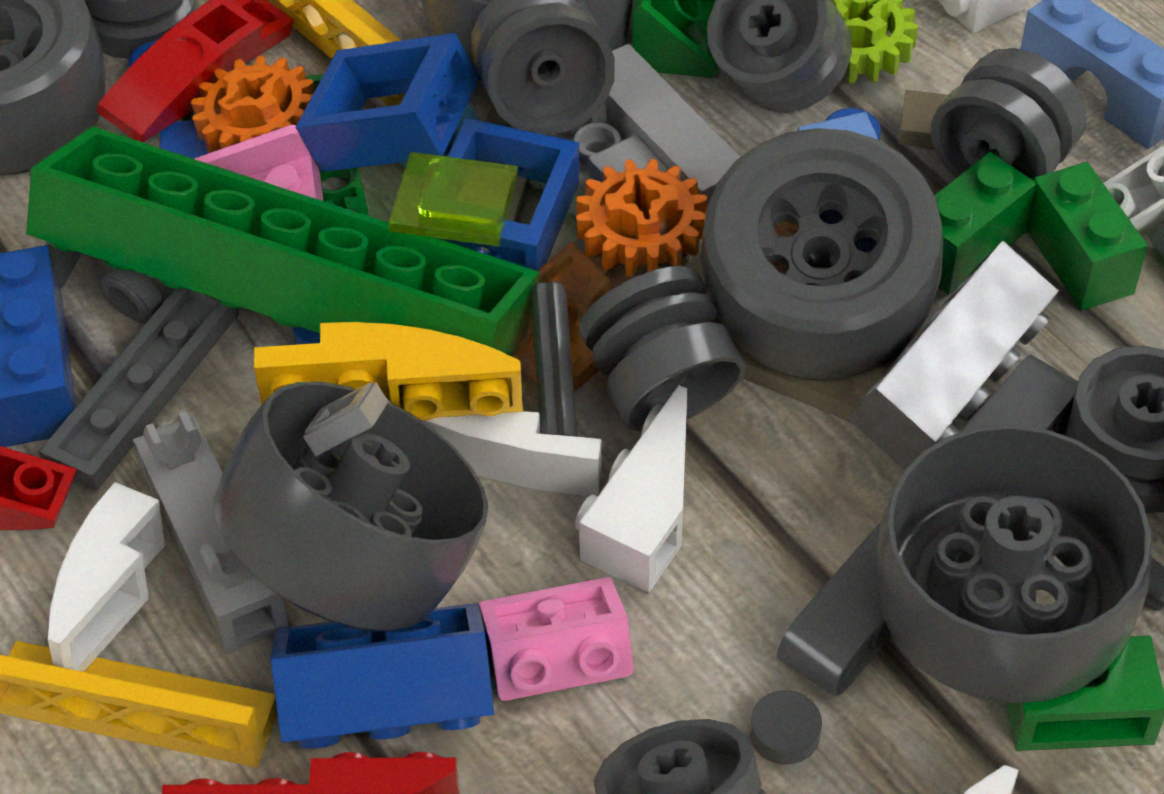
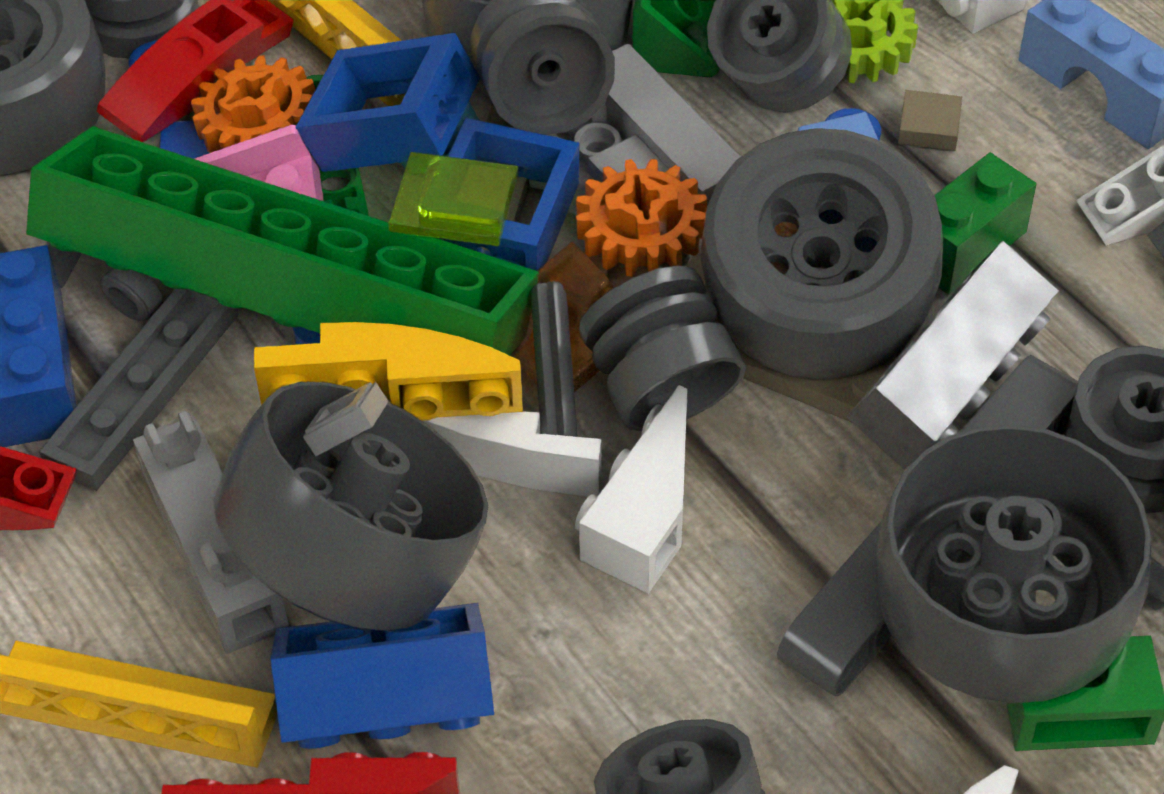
(103, 576): white slope -> none
(557, 638): bright pink bracket -> none
(785, 727): dark grey tile -> none
(1013, 108): dark grey wheel -> none
(1085, 236): green brick -> none

